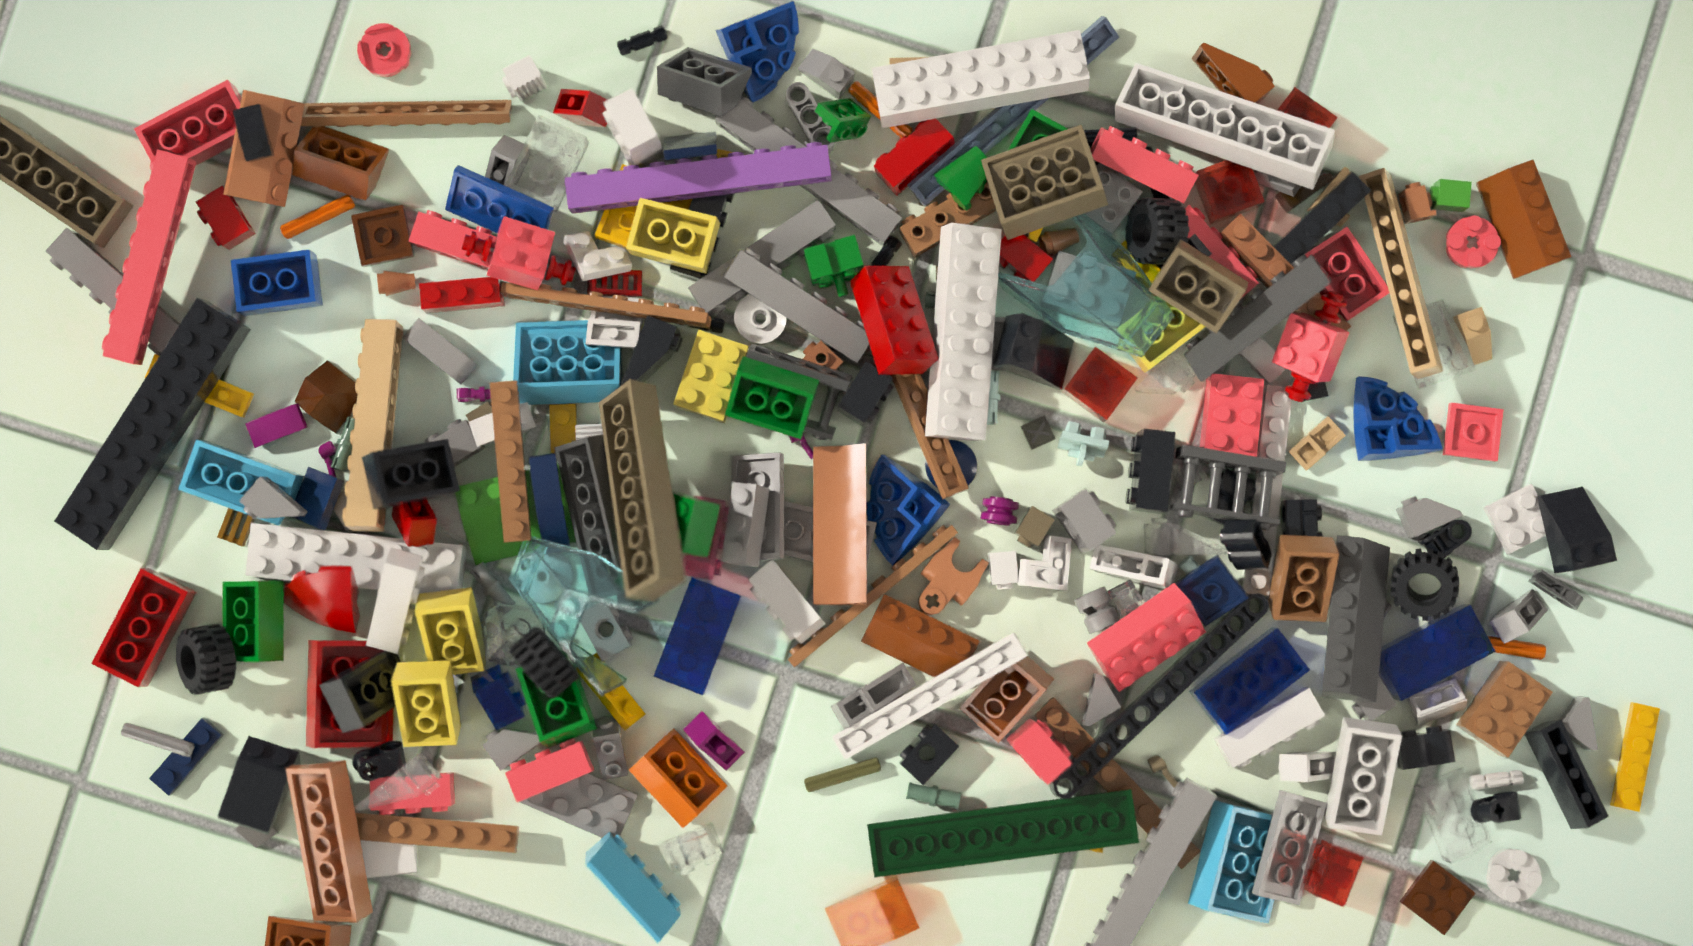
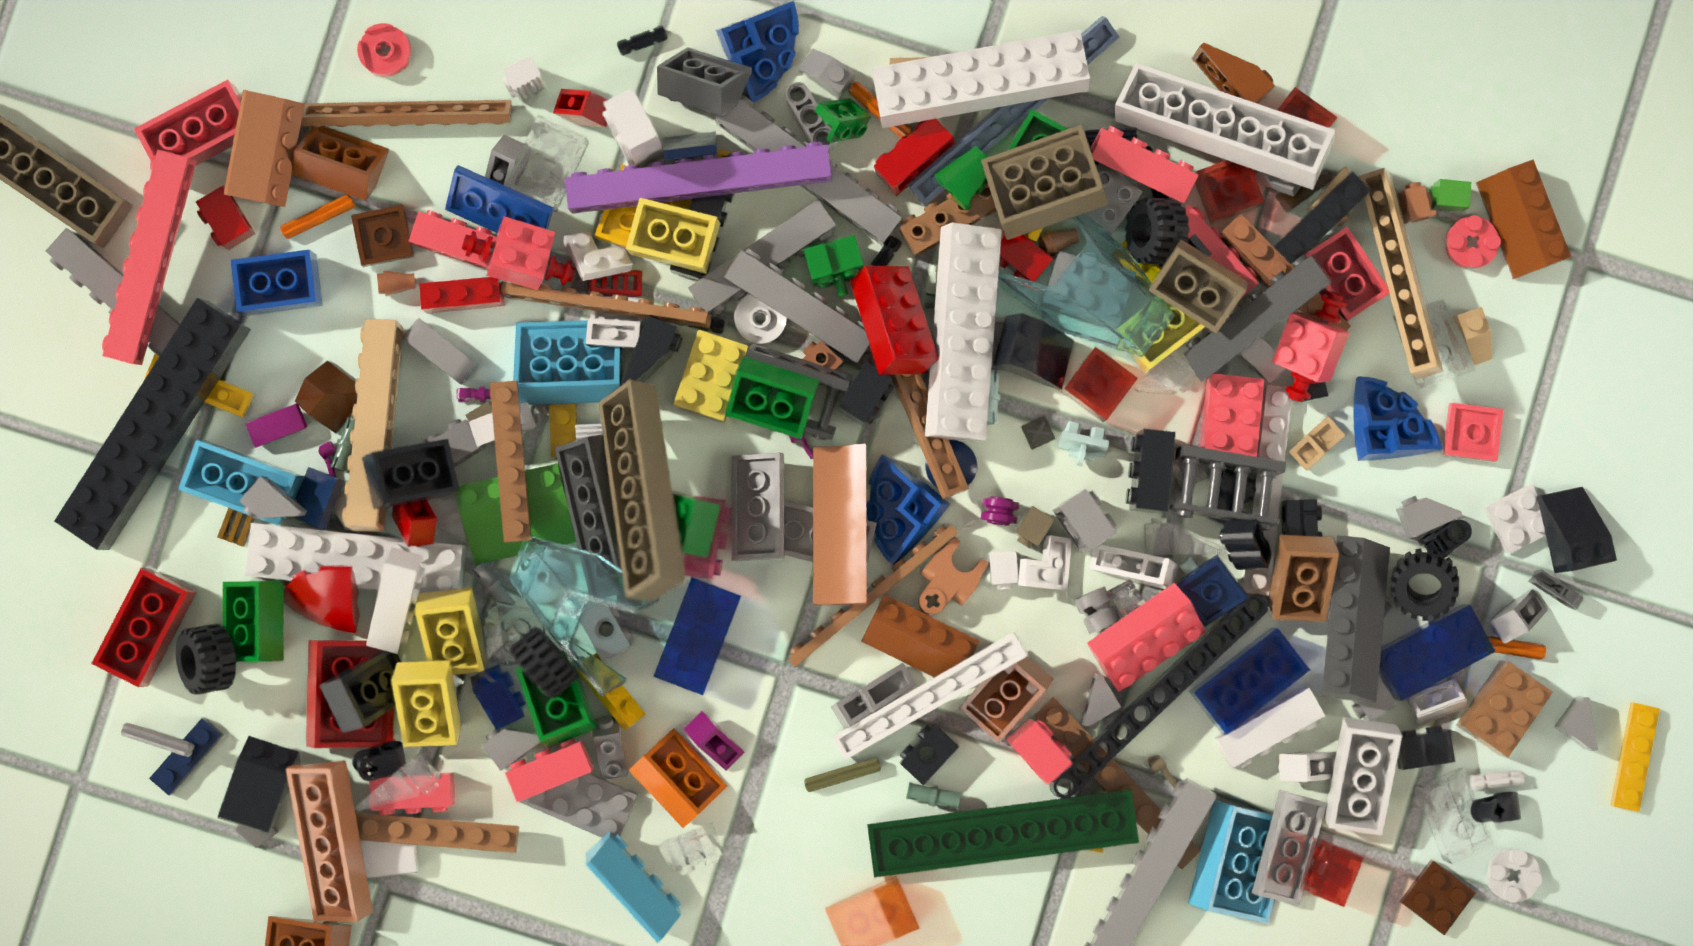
(253, 133): black slope -> none
(548, 498): dark blue slope -> none
(745, 524): light grey brick -> none
(785, 602): white brick -> none
(1566, 774): black brick -> none

